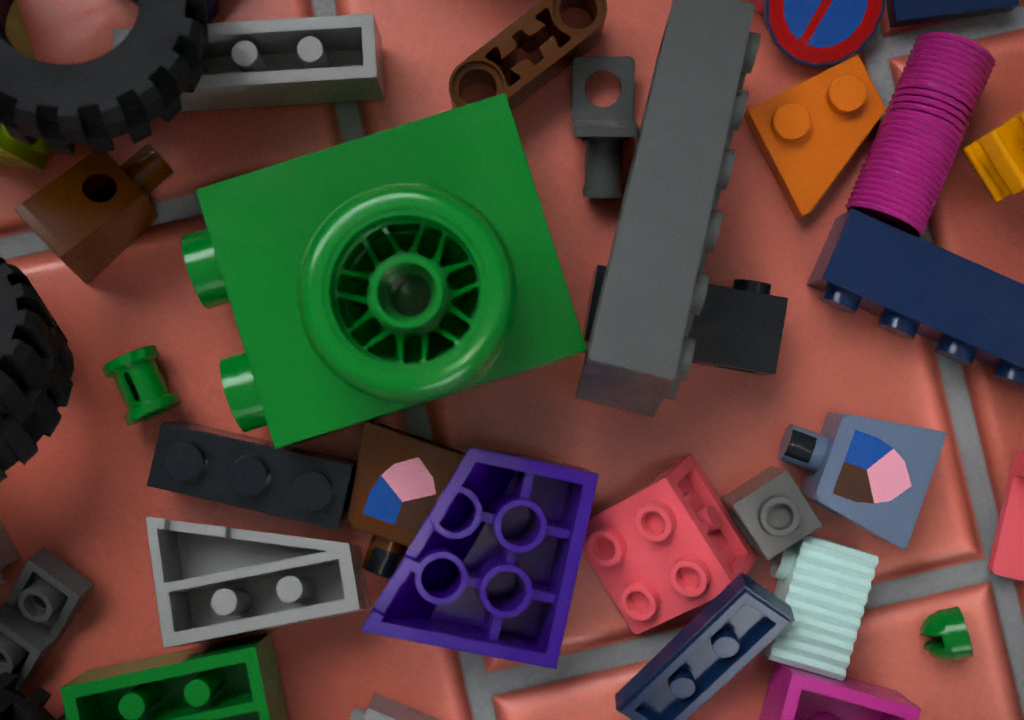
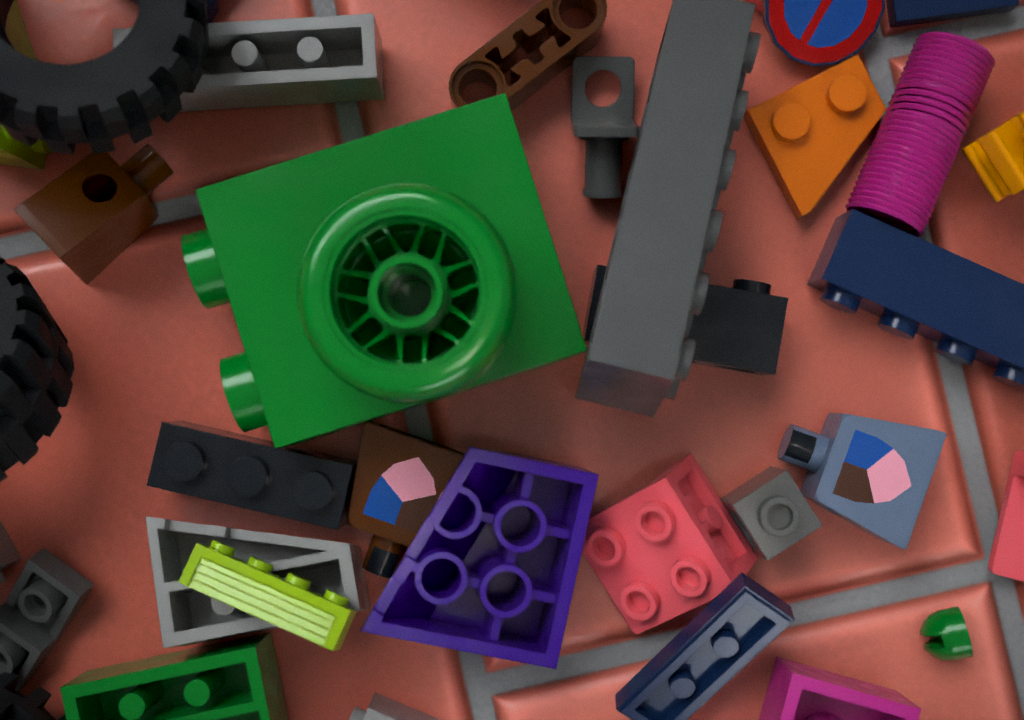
(141, 384): green bush -> none
(268, 596): none -> lime piece
(827, 595): light aqua brick -> none

